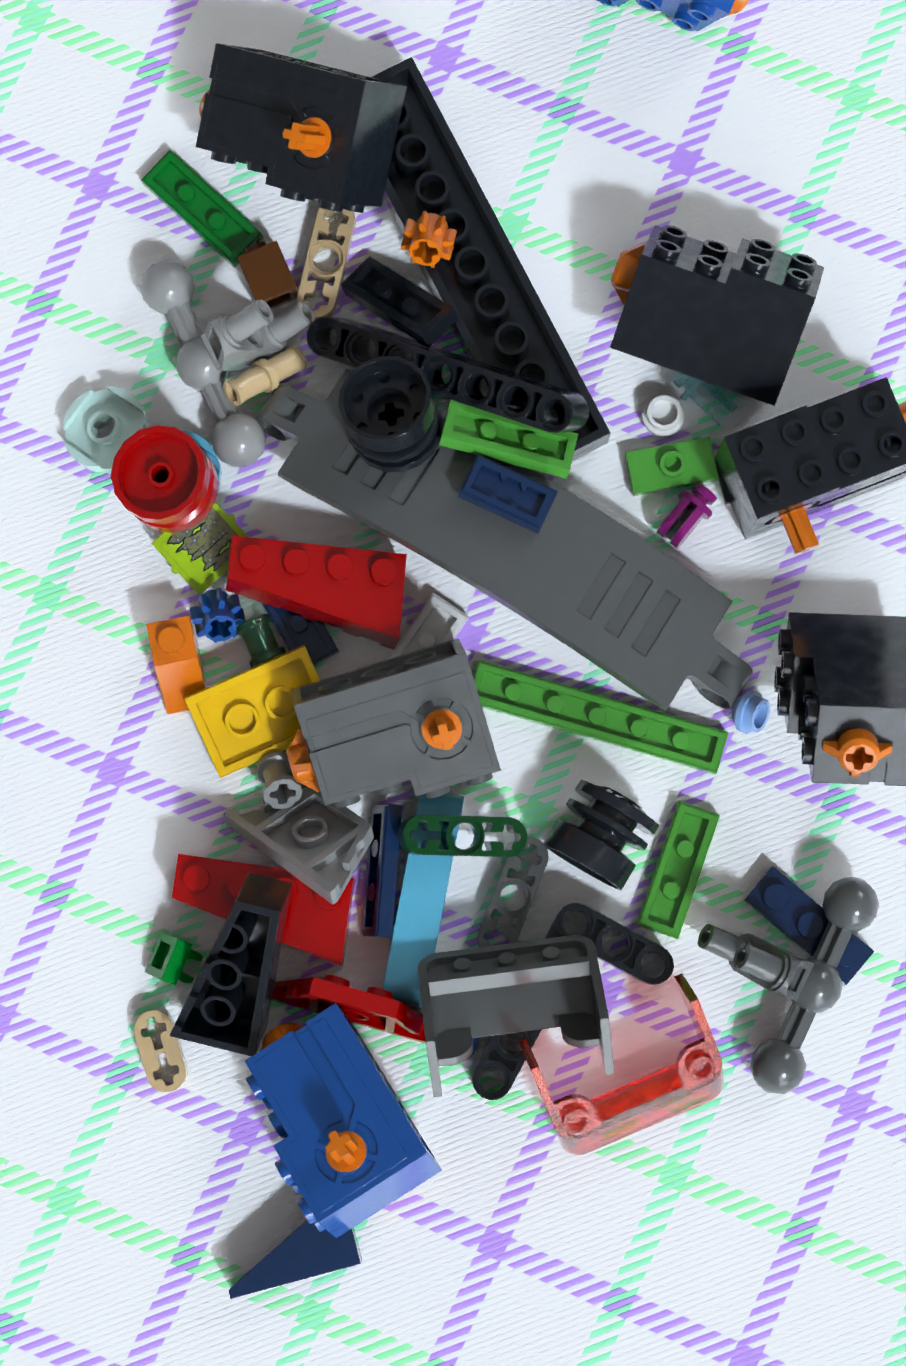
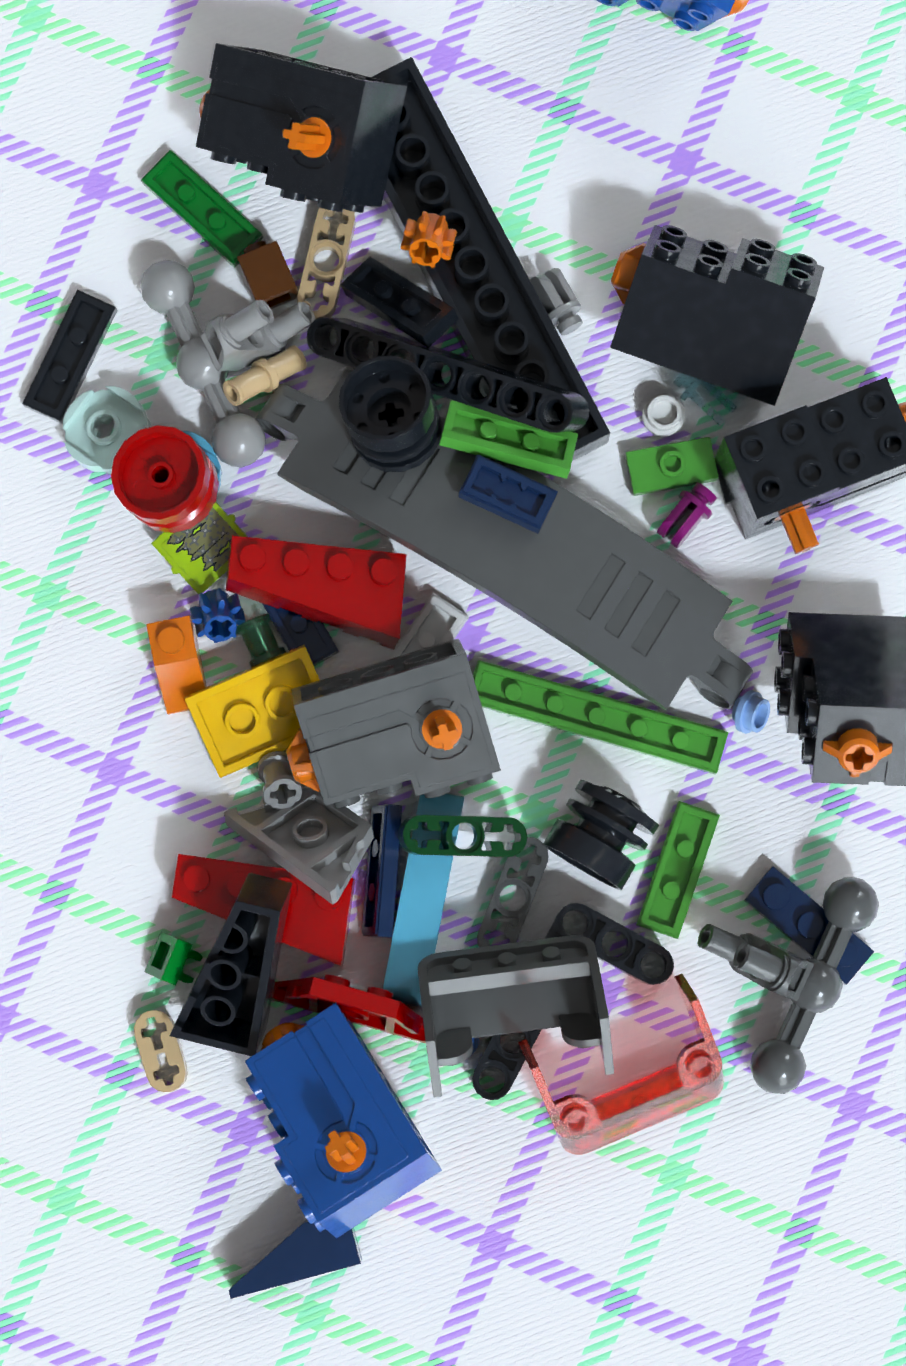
(69, 356): none -> black tile
(558, 300): none -> light grey arm

